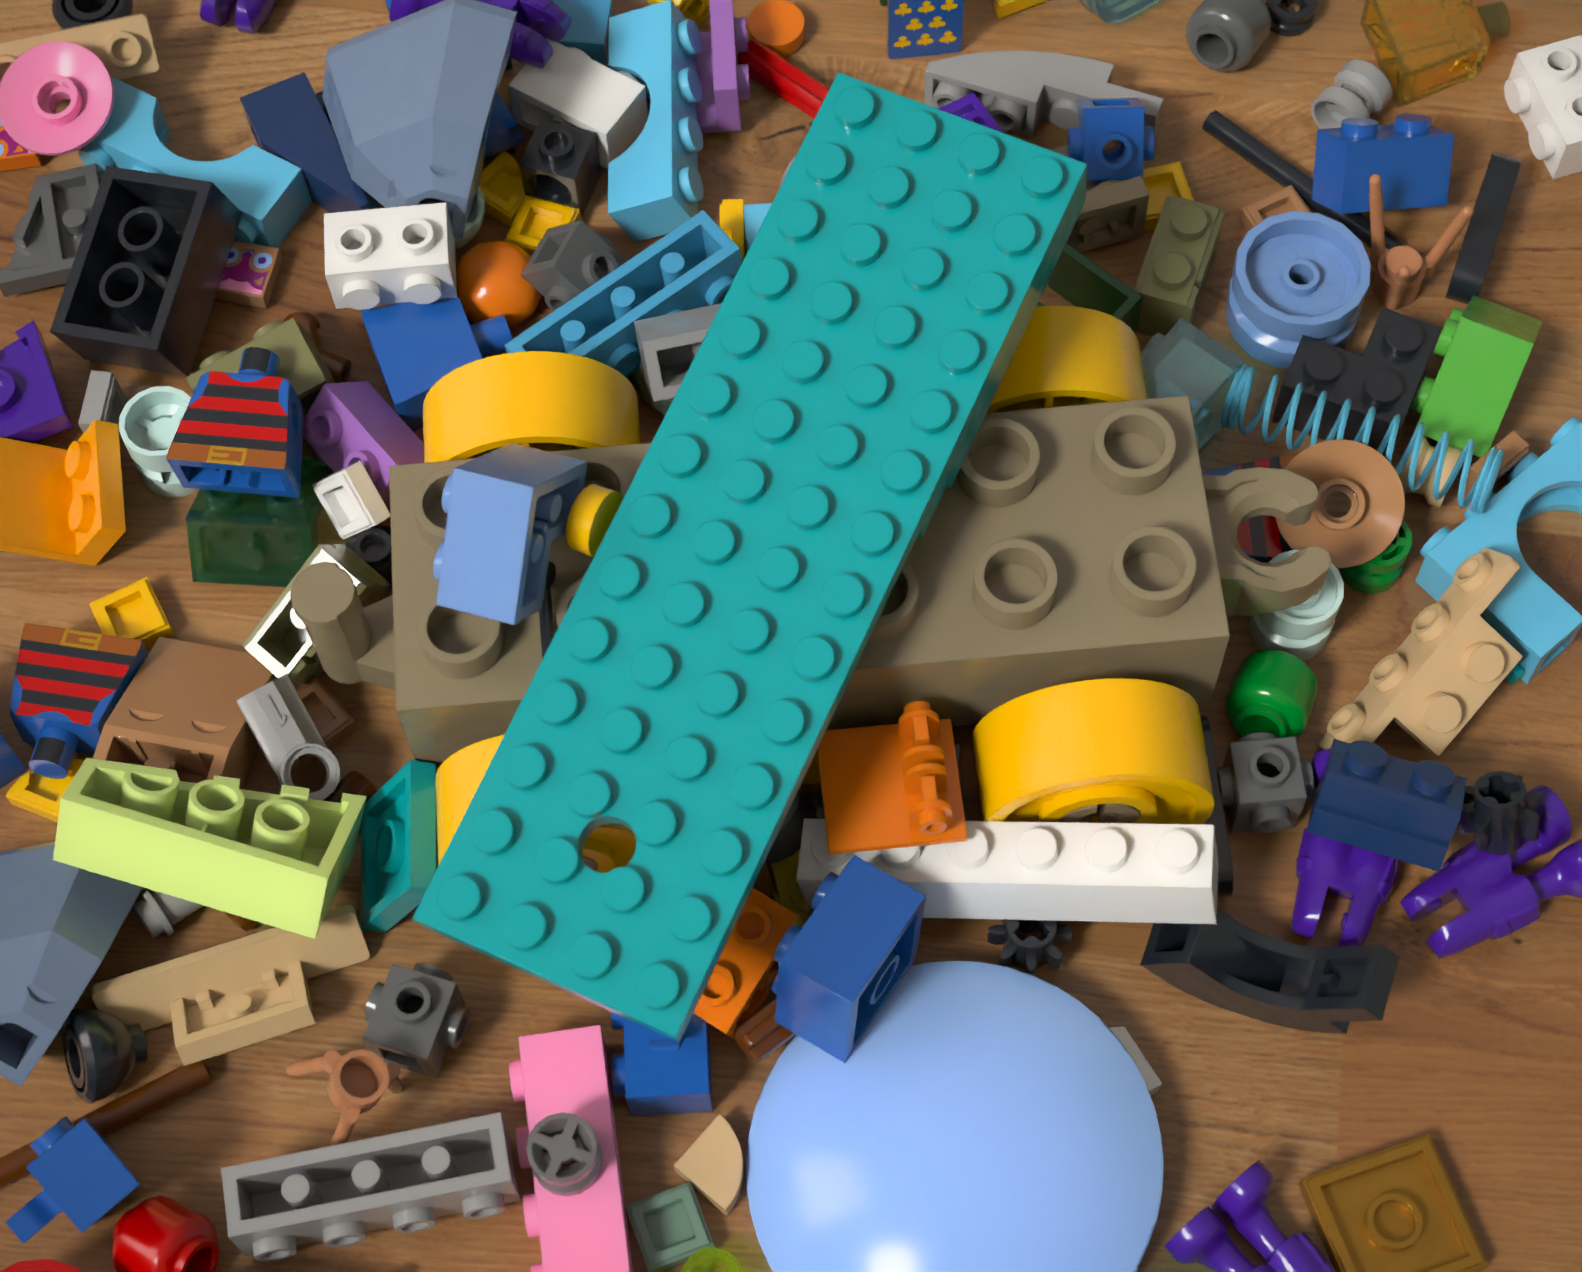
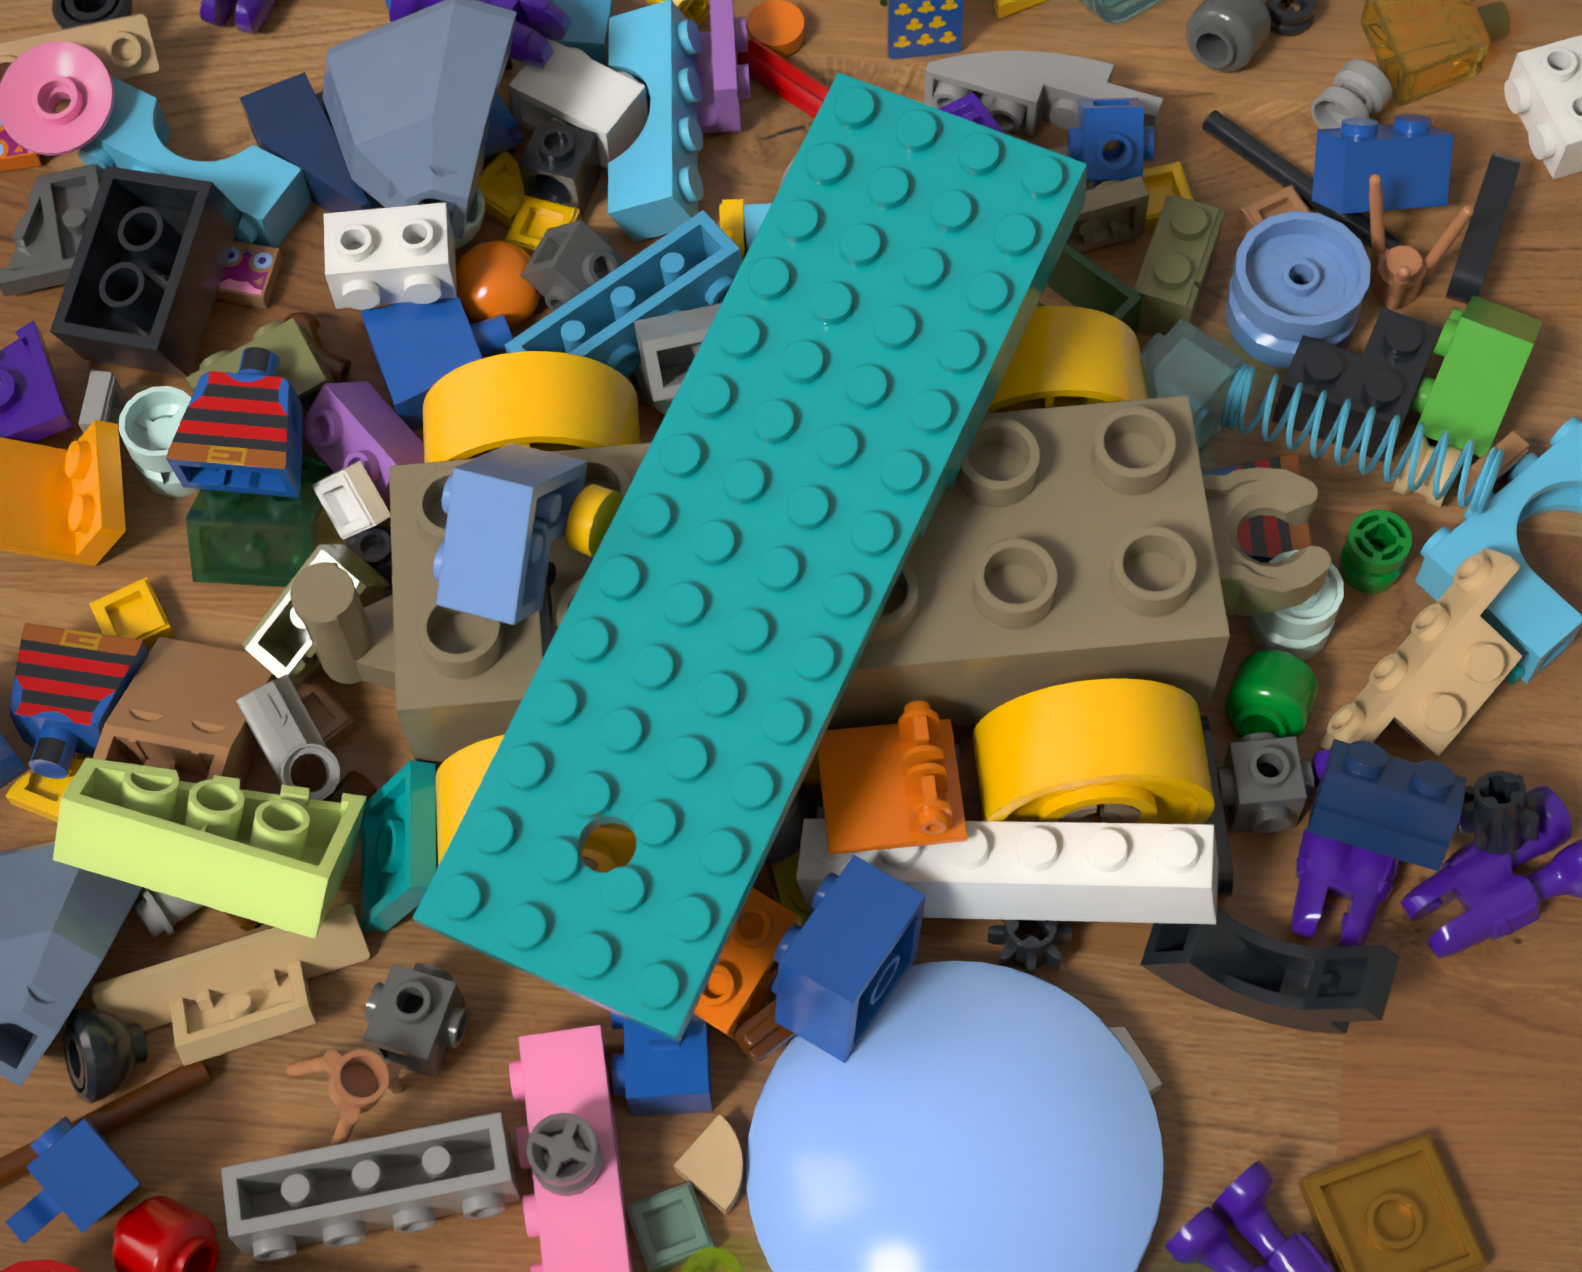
(1373, 497): medium nougat dish -> none

